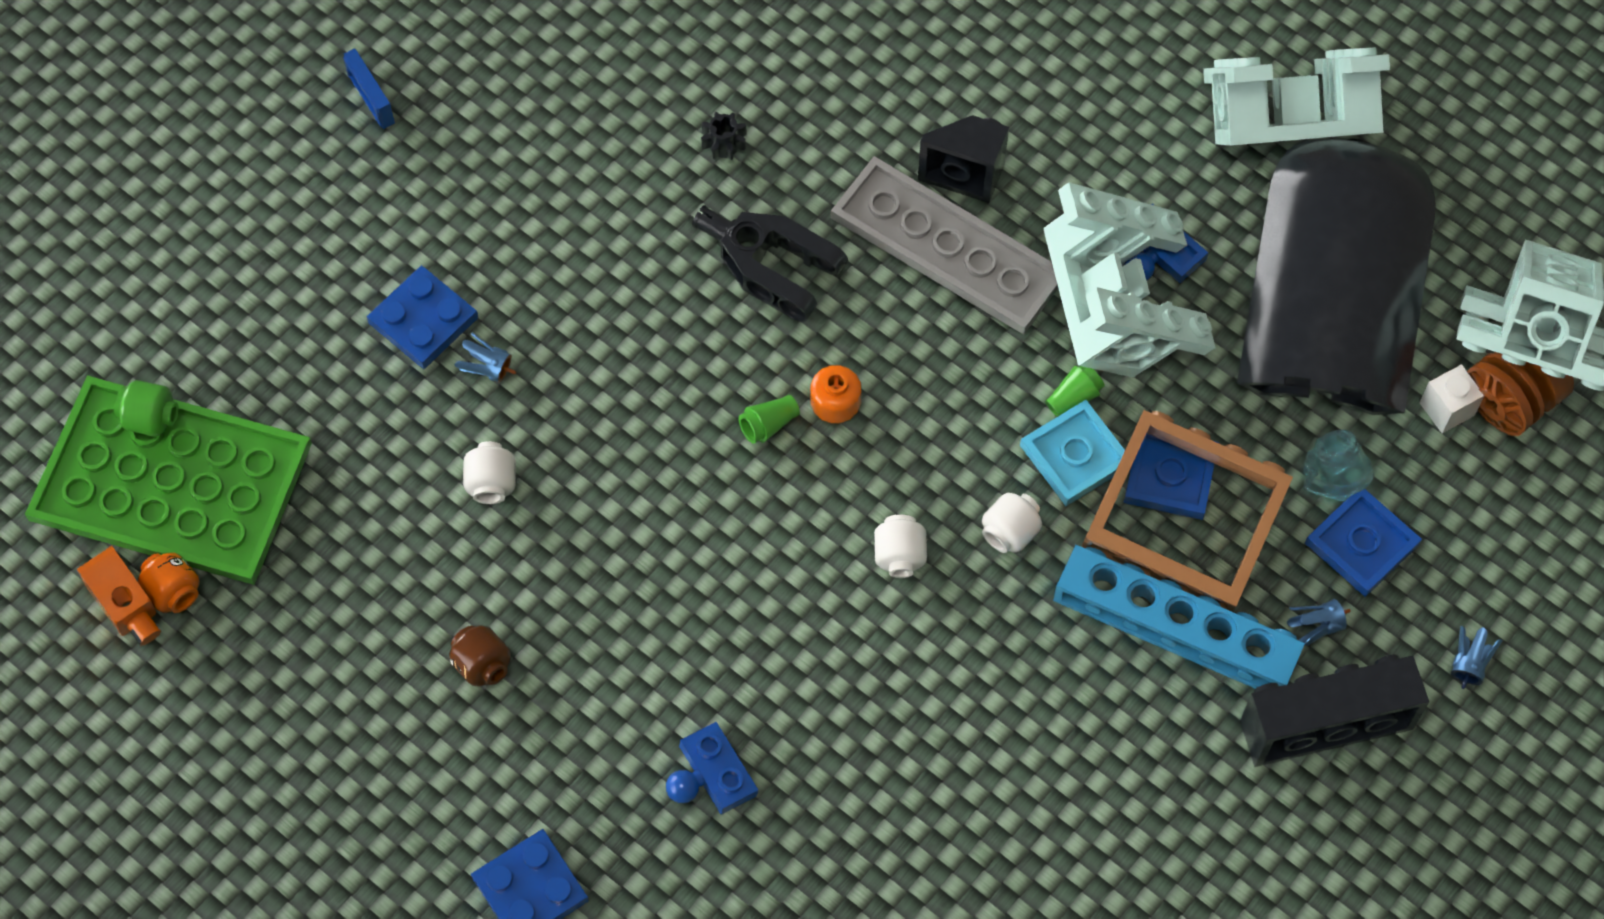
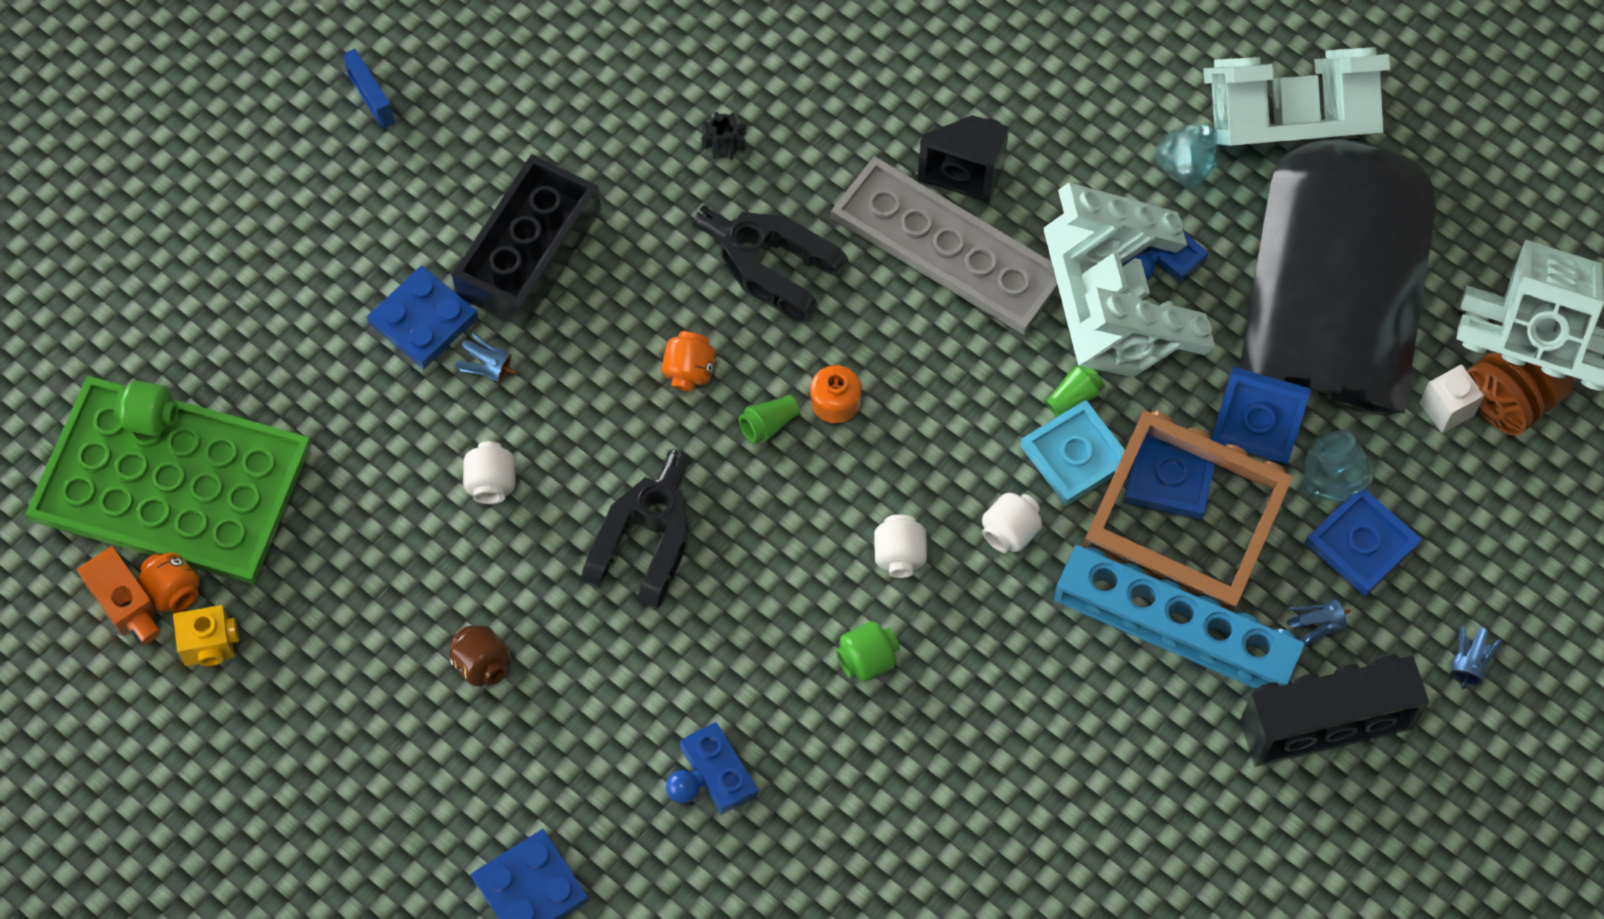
(205, 636): none -> yellow brick
(526, 241): none -> black brick
(632, 510): none -> black piece
(688, 361): none -> orange head
(867, 651): none -> bright green head
(1187, 157): none -> clear light blue piece
(1261, 414): none -> blue plate

